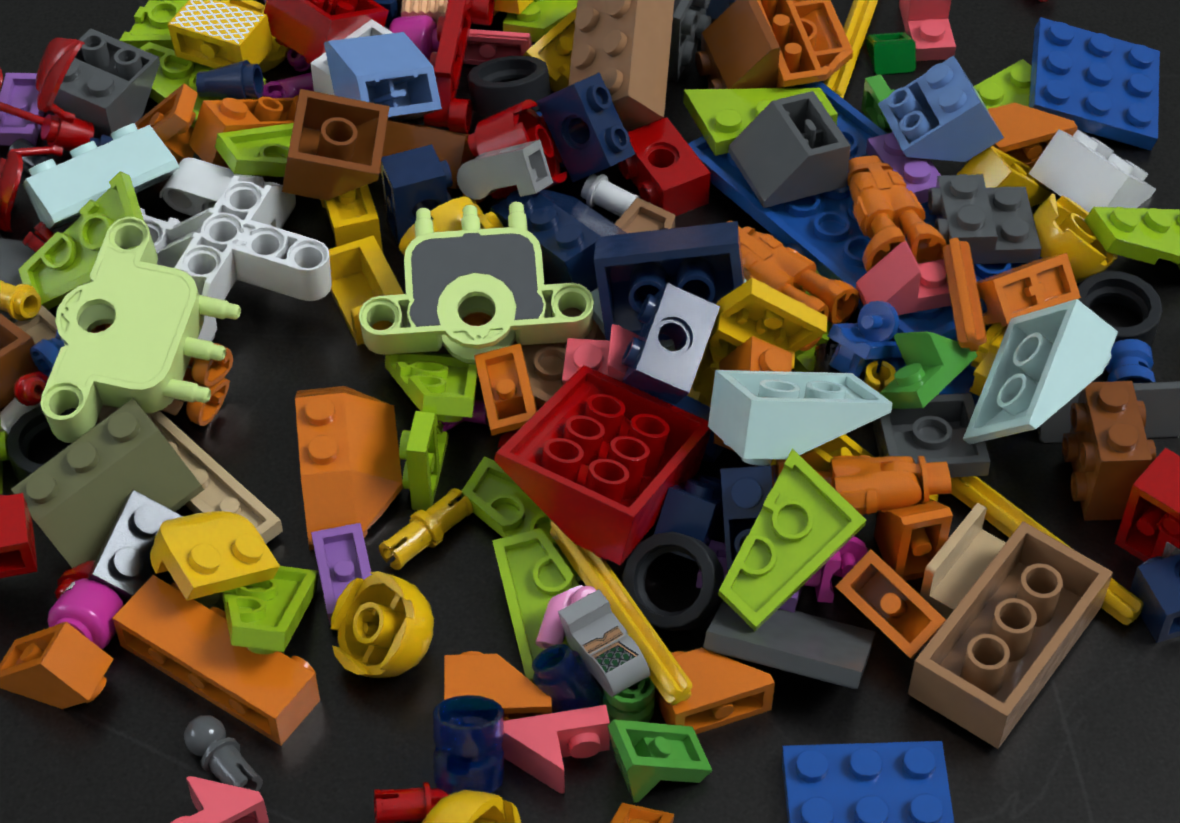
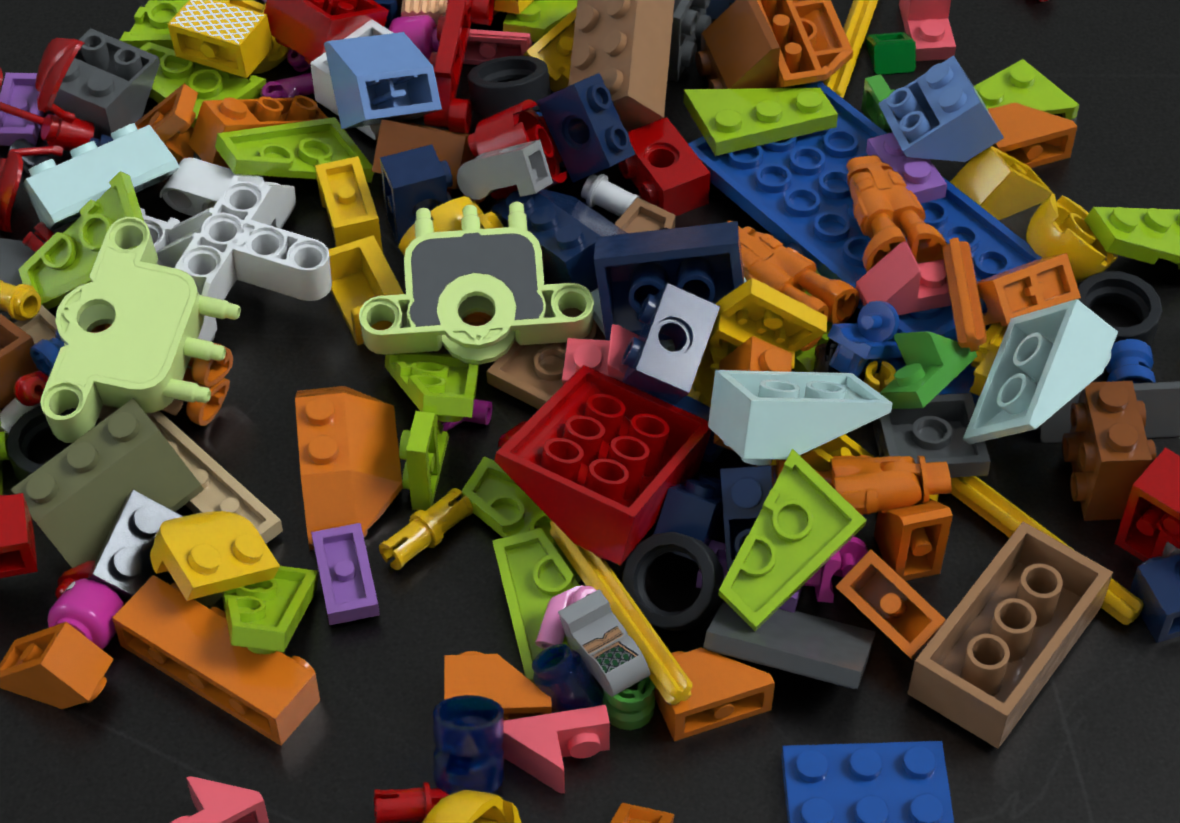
(220, 755): dark grey pin -> none
(231, 81): dark blue cone -> none
(334, 145): dark orange slope -> none
(381, 626): yellow cylinder -> none
(505, 388): orange slope -> none
(656, 753): bright green slope -> none
(792, 151): dark grey slope -> none
(959, 563): tan panel -> none
(991, 220): dark grey plate -> none
(1090, 173): white slope -> none
(1096, 82): blue plate -> none

